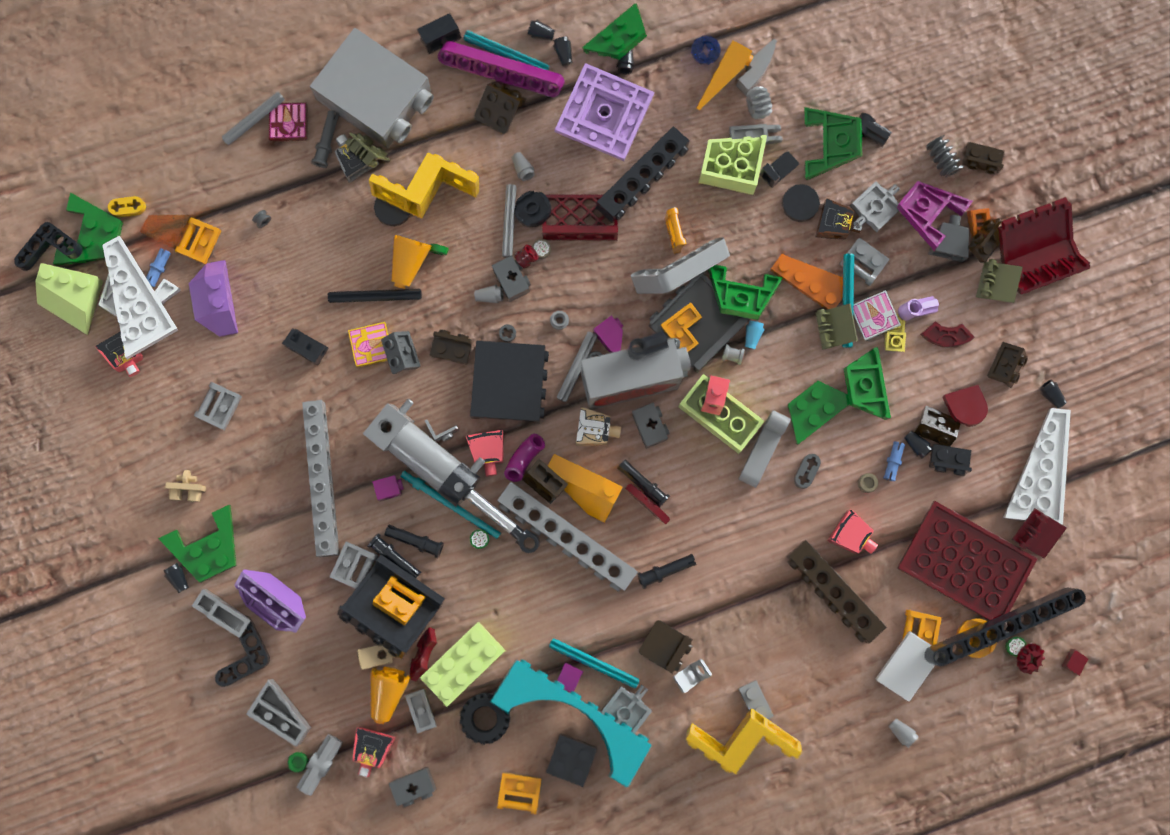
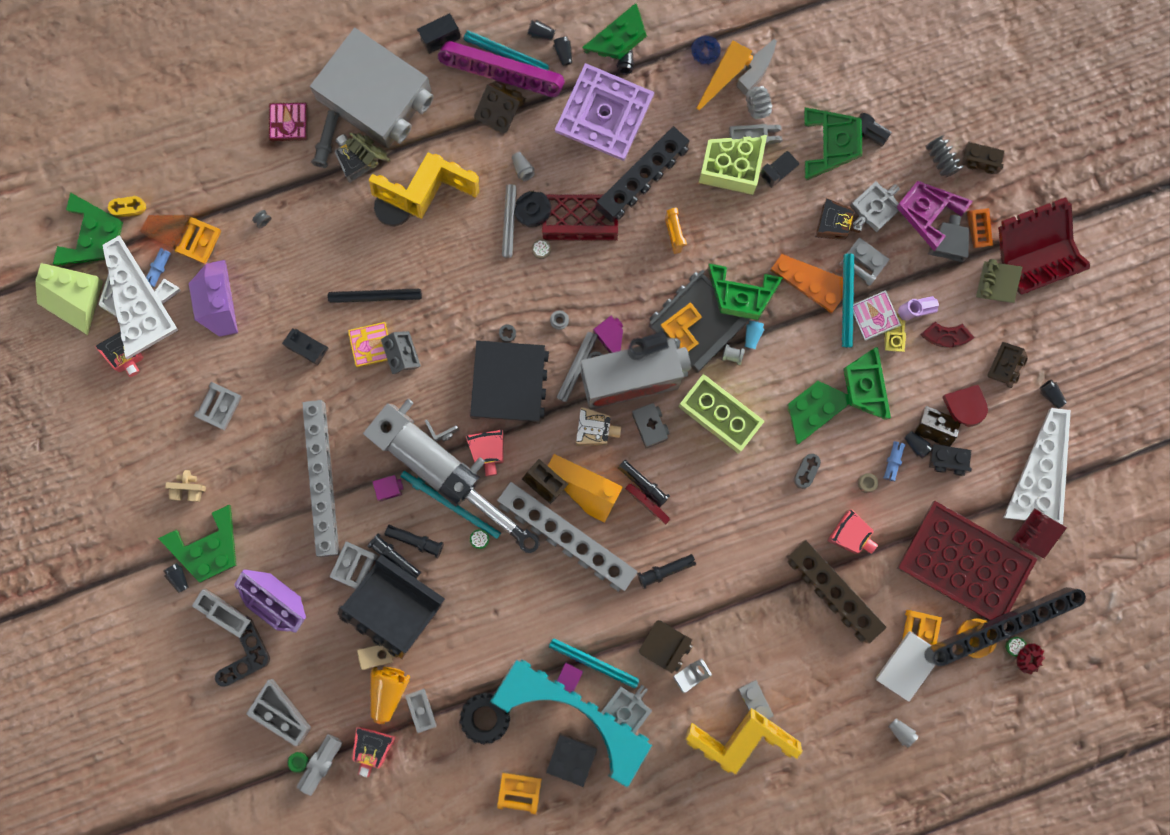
(49, 239): black beam -> none
(255, 116): light grey axle -> none
(395, 605): light orange plate -> none
(407, 260): light orange cone -> none
(421, 778): dark grey brick -> none
(425, 646): dark red tile -> none
(439, 249): green tile -> none
(451, 347): dark brown bracket -> none
(462, 664): yellowish green brick -> none
(490, 294): light grey cone -> none
(512, 289): dark grey brick -> none
(523, 456): magenta cylinder -> none
(526, 256): dark red wheel -> none
(679, 272): light grey beam -> none
(715, 395): coral torso -> none
(764, 448): light grey beam -> none
(800, 203): black tile -> none
(836, 326): olive hinge -> none
(986, 240): dark brown bracket -> none
(1075, 661): dark red slope -> none

